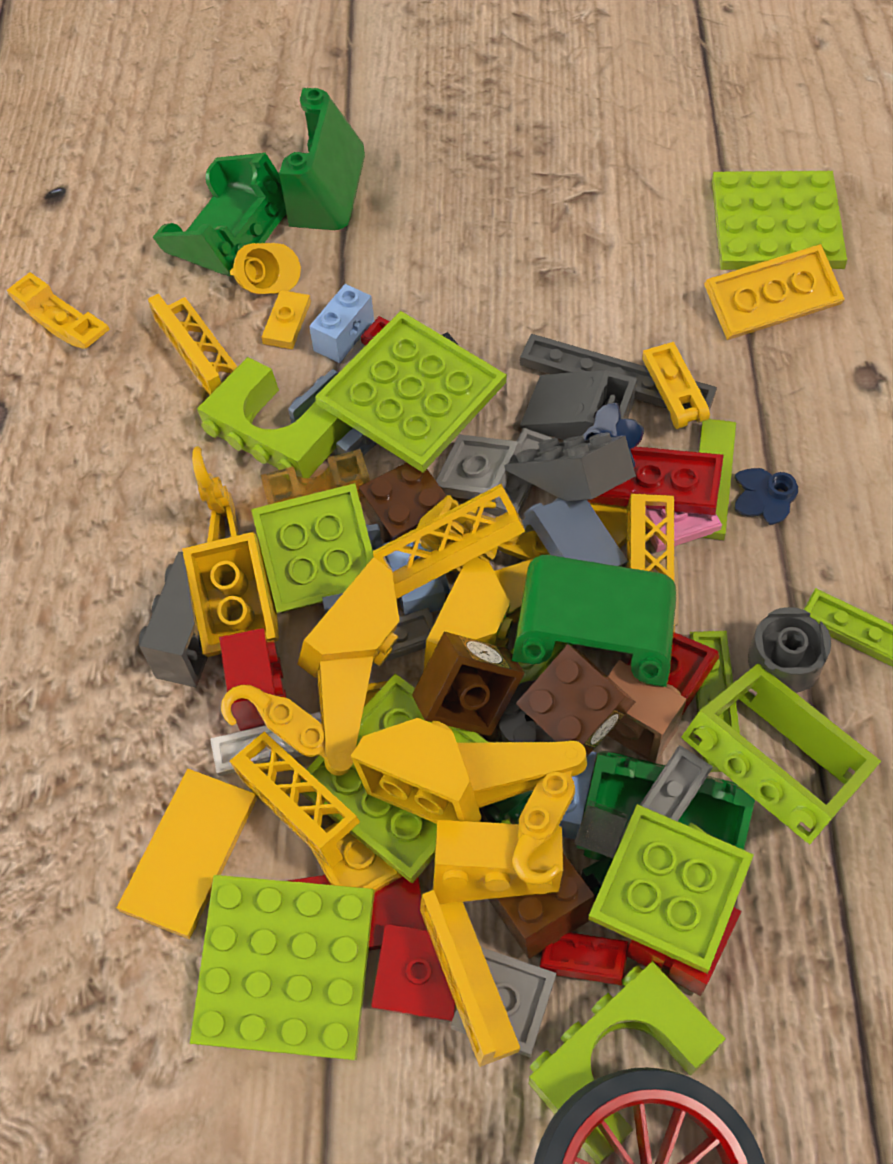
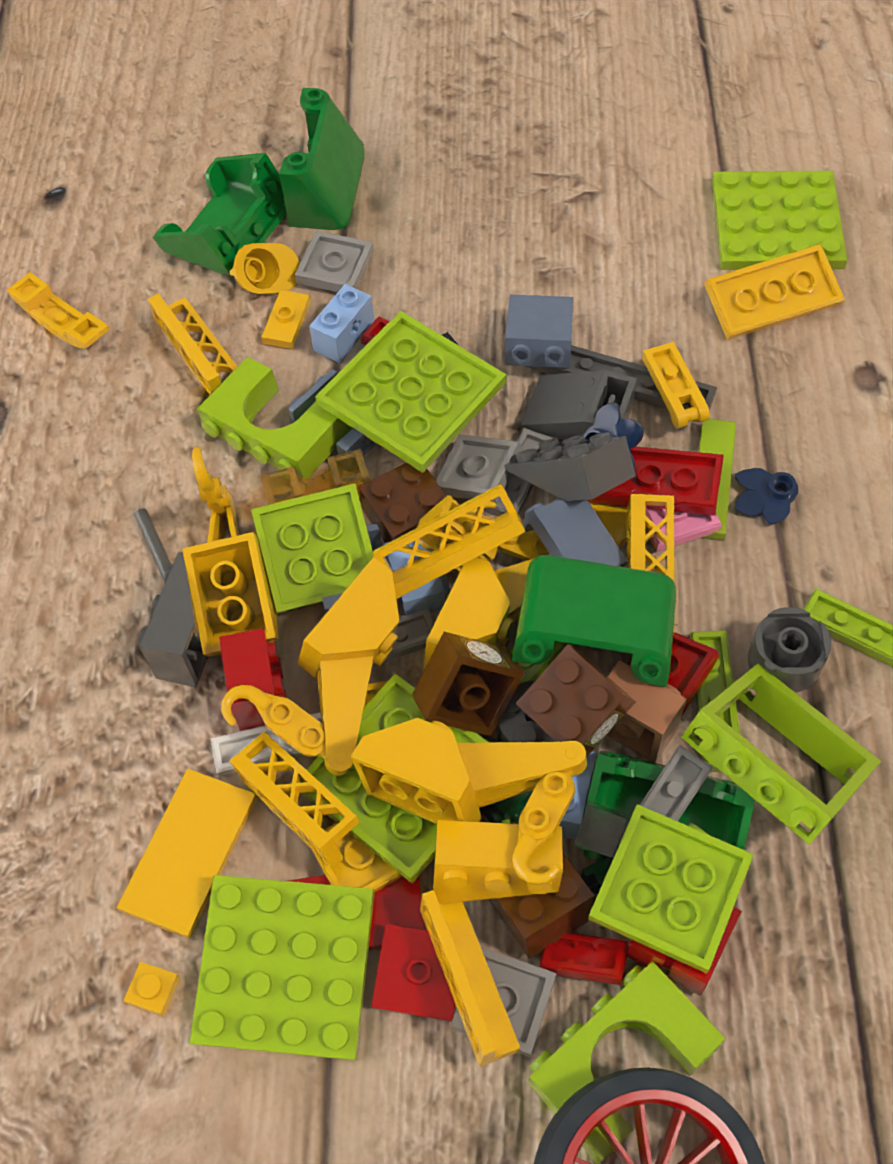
(151, 989): none -> yellow plate
(153, 541): none -> dark grey bar
(334, 261): none -> light grey plate
(539, 331): none -> sand blue panel

